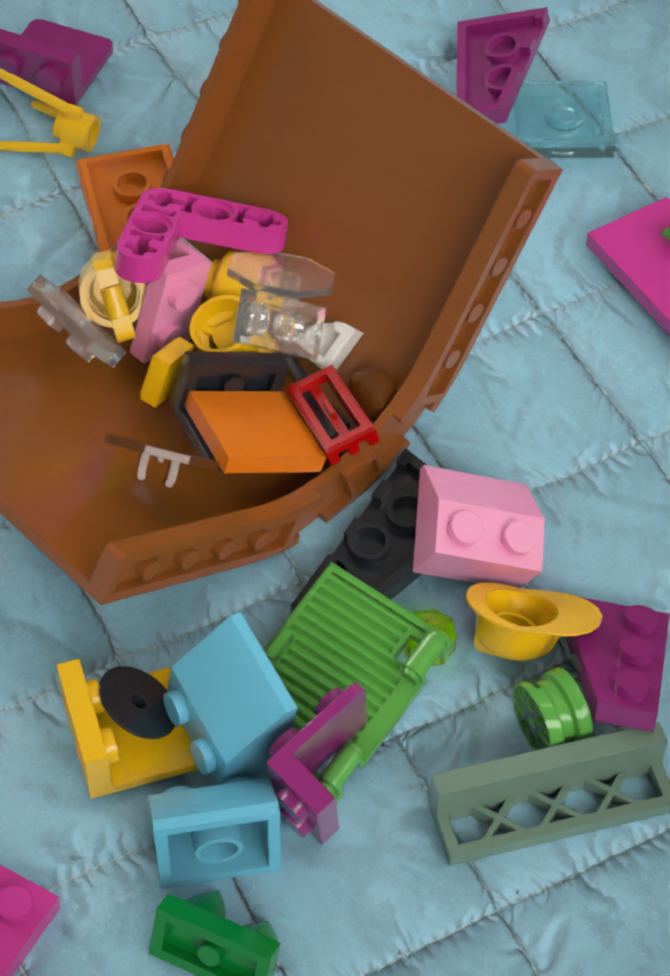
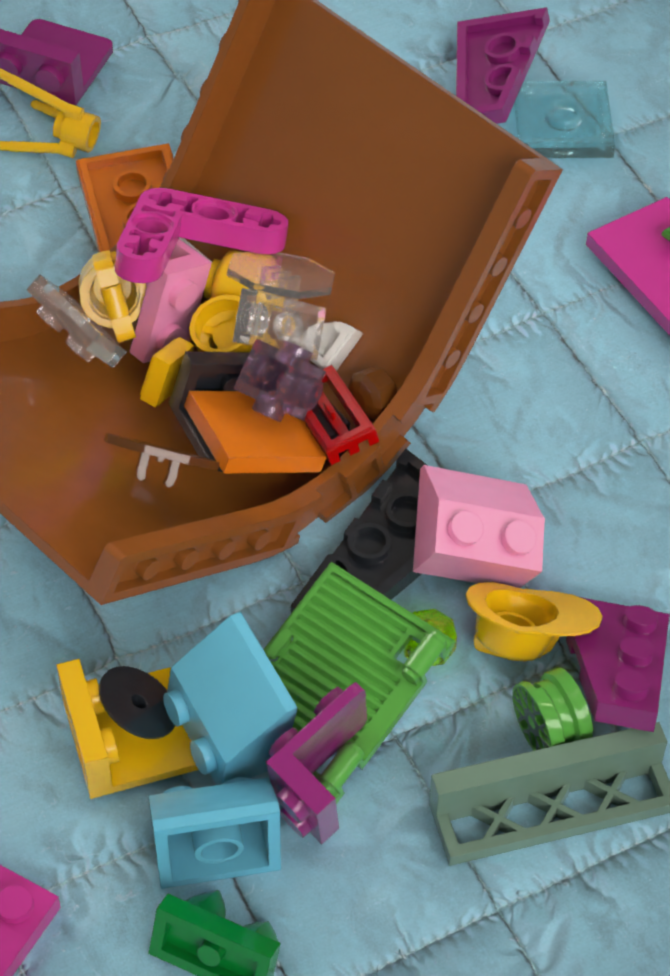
(281, 380): none -> brick

